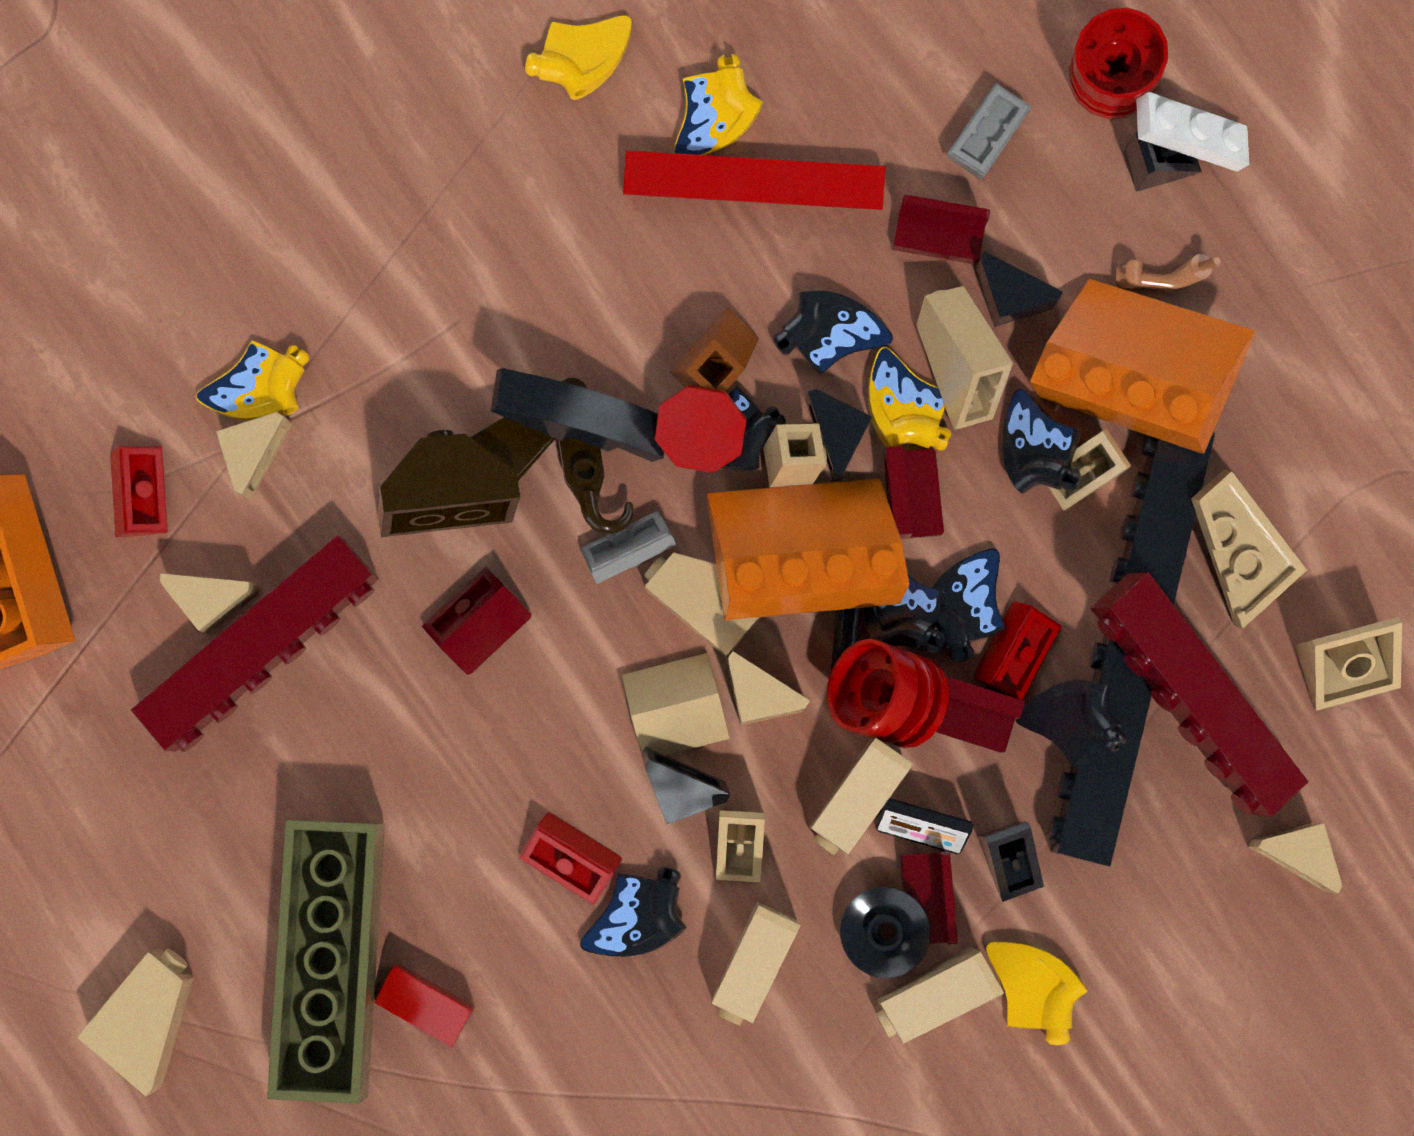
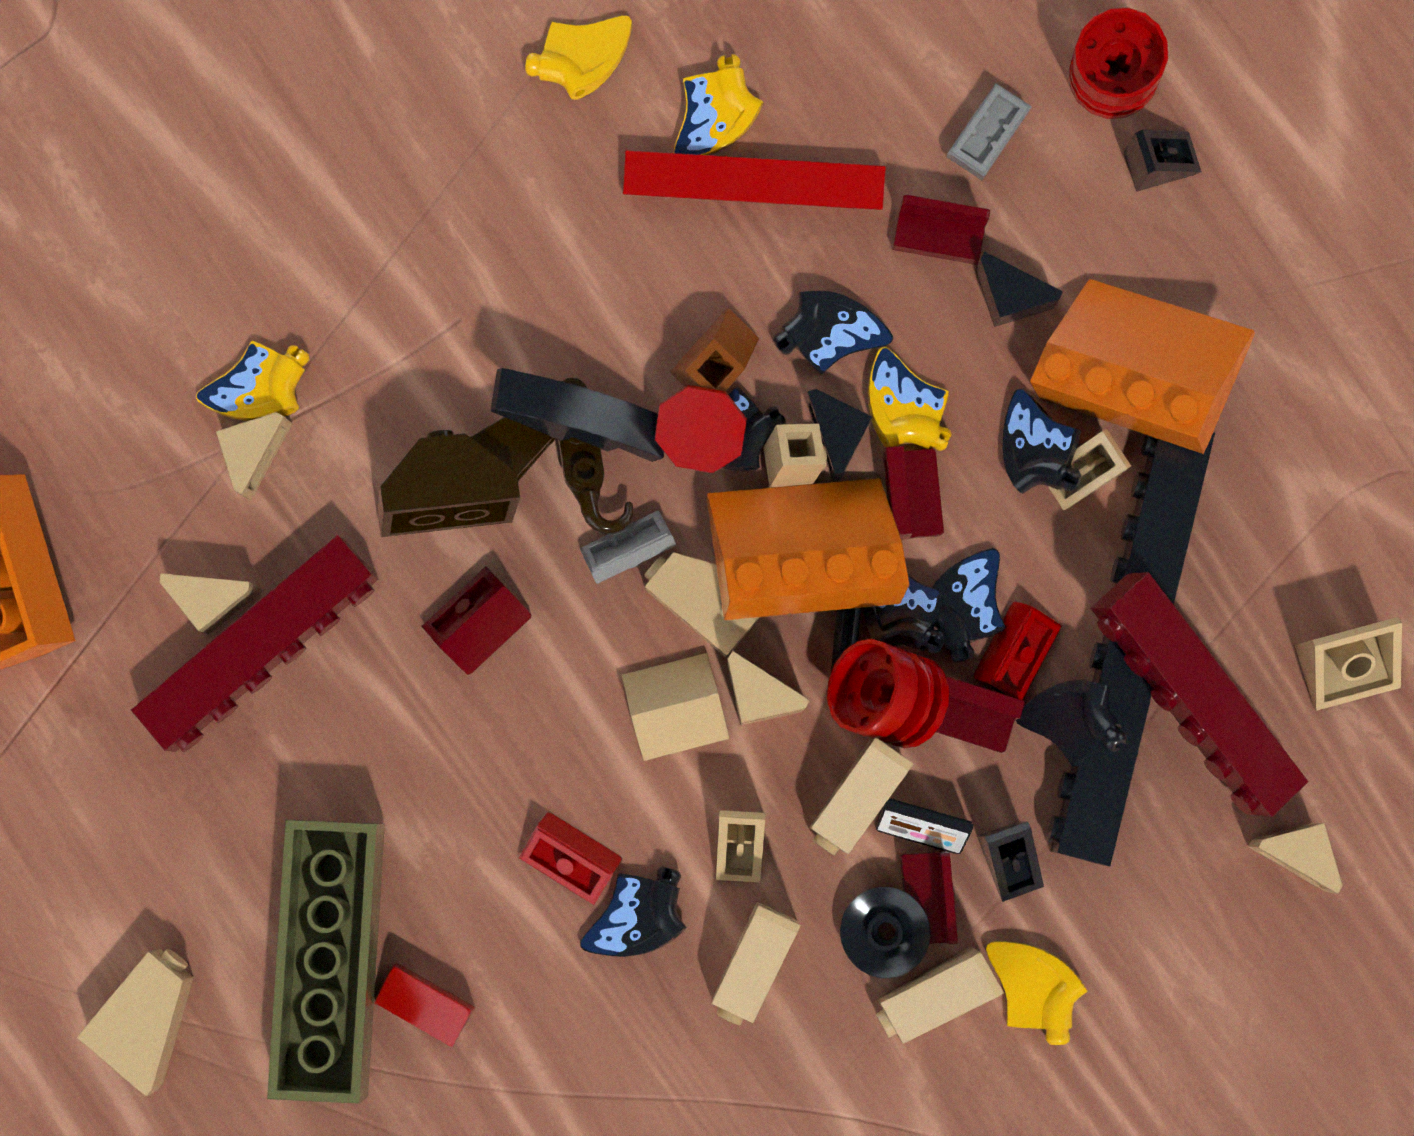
(138, 491): red slope -> none
(682, 788): slope -> none
(963, 356): tan slope -> none
(1192, 131): white plate -> none
(1192, 271): nougat piece -> none
(1244, 547): tan wing -> none

